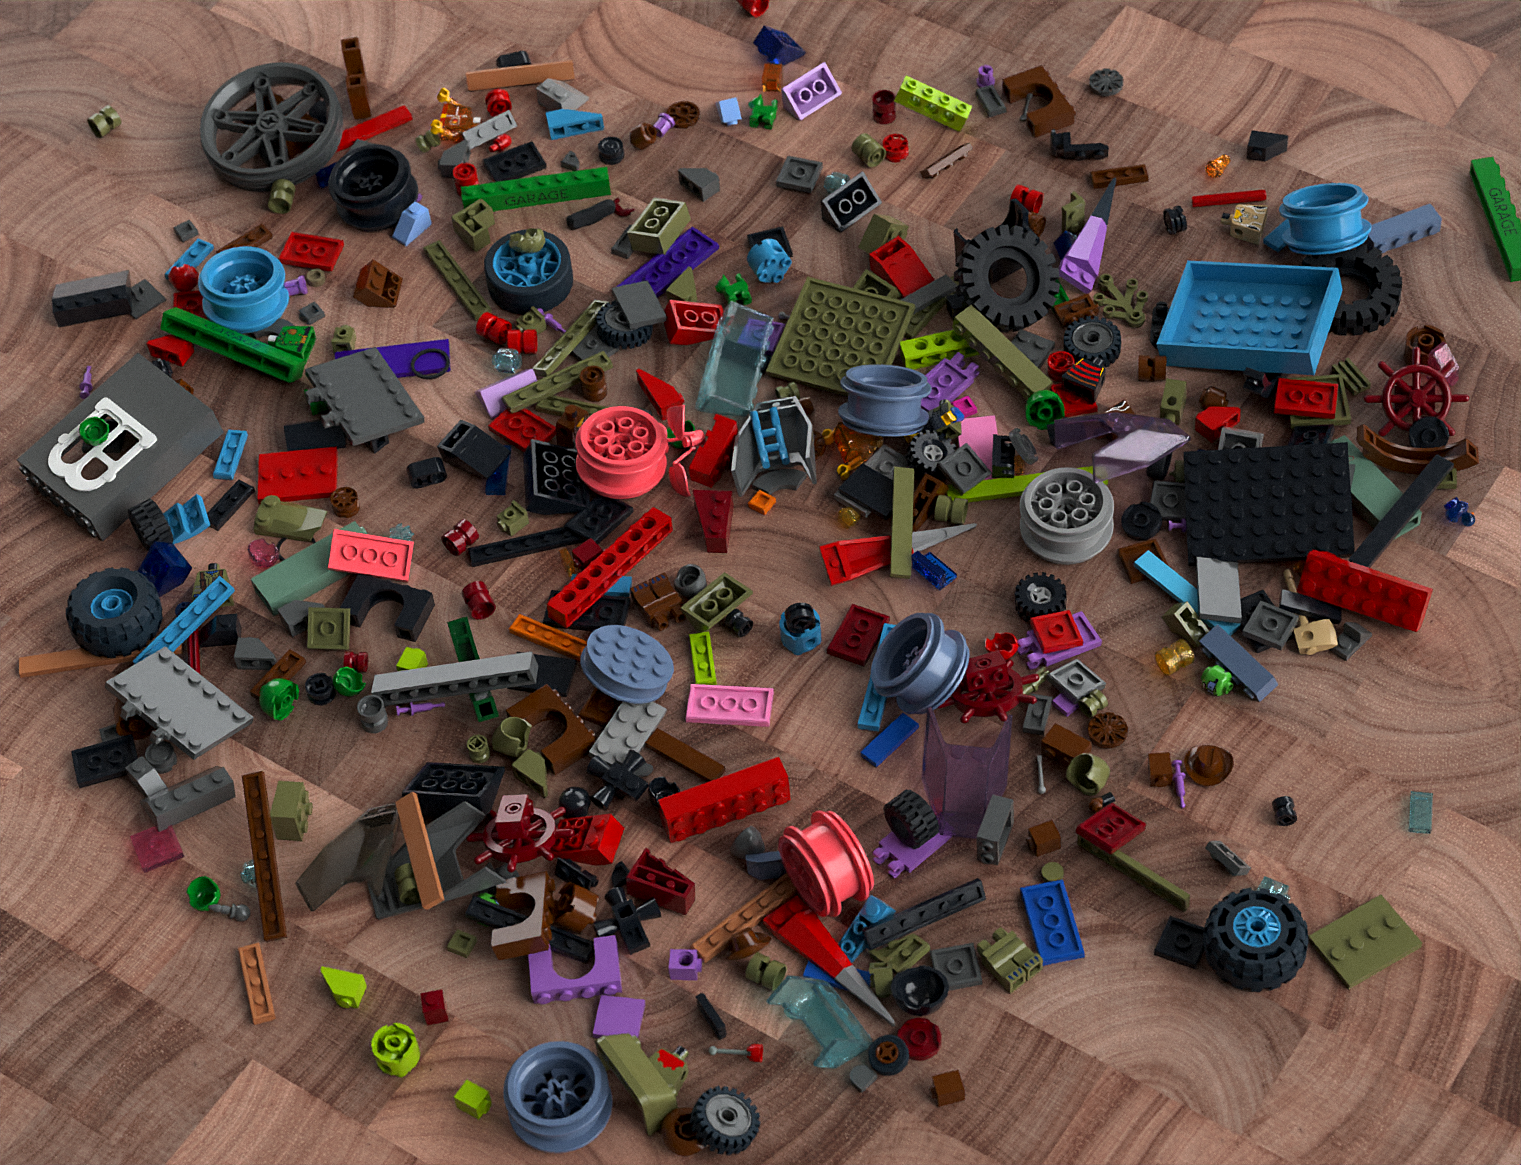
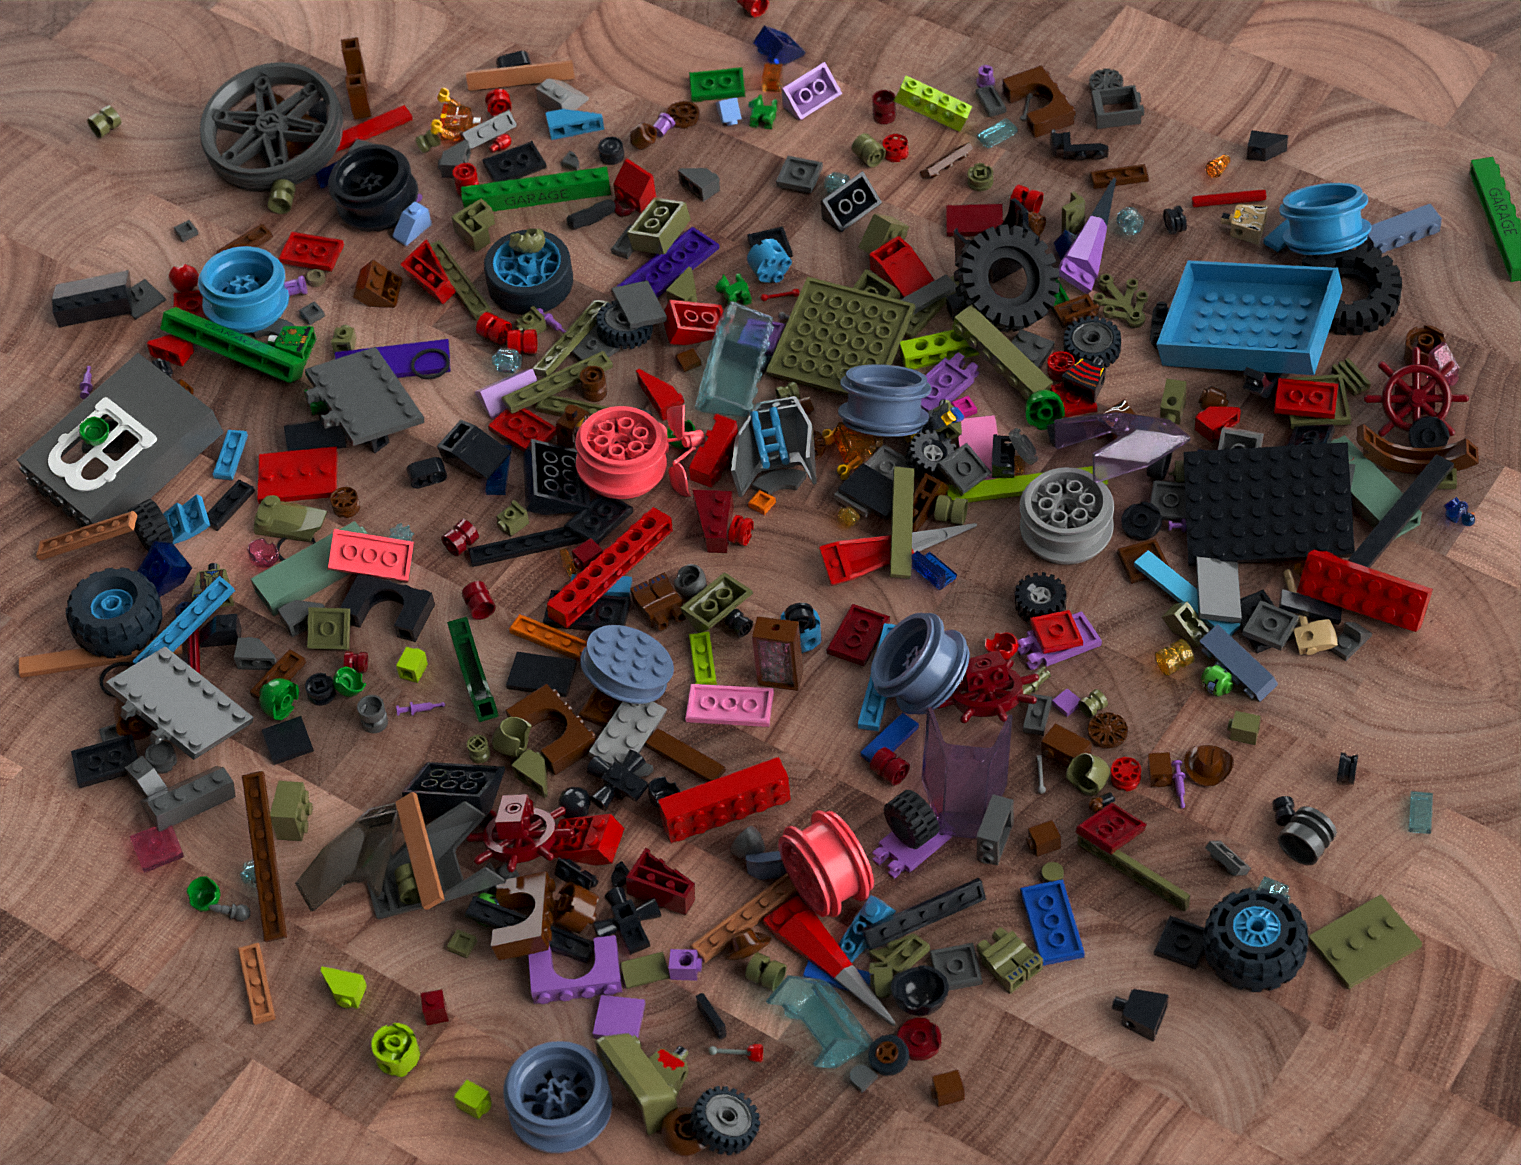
(86, 535): none -> nougat tile
(107, 670): none -> black piece
(194, 255): dark azure tile -> none
(287, 740): none -> black tile
(428, 273): none -> red wedge
(456, 678): brick -> none
(634, 186): none -> red slope
(644, 970): none -> olive slope
(688, 360): none -> reddish brown tile
(717, 84): none -> green tile
(740, 530): none -> red wheel
(777, 653): none -> brick
(795, 292): none -> red hinge
(889, 766): none -> dark red wheel
(973, 218): none -> dark red tile
(980, 177): none -> olive wheel
(997, 133): none -> clear light blue tile
(1075, 680): dark grey tile -> none
(1113, 96): none -> dark grey window
(1125, 774): none -> red wheel
(1130, 221): none -> clear light blue head
(1142, 1012): none -> black torso
(1151, 368): reddish brown wheel -> none
(1244, 727): none -> olive brick
(1307, 835): none -> dark grey wheel
(1347, 768): none -> black wheel

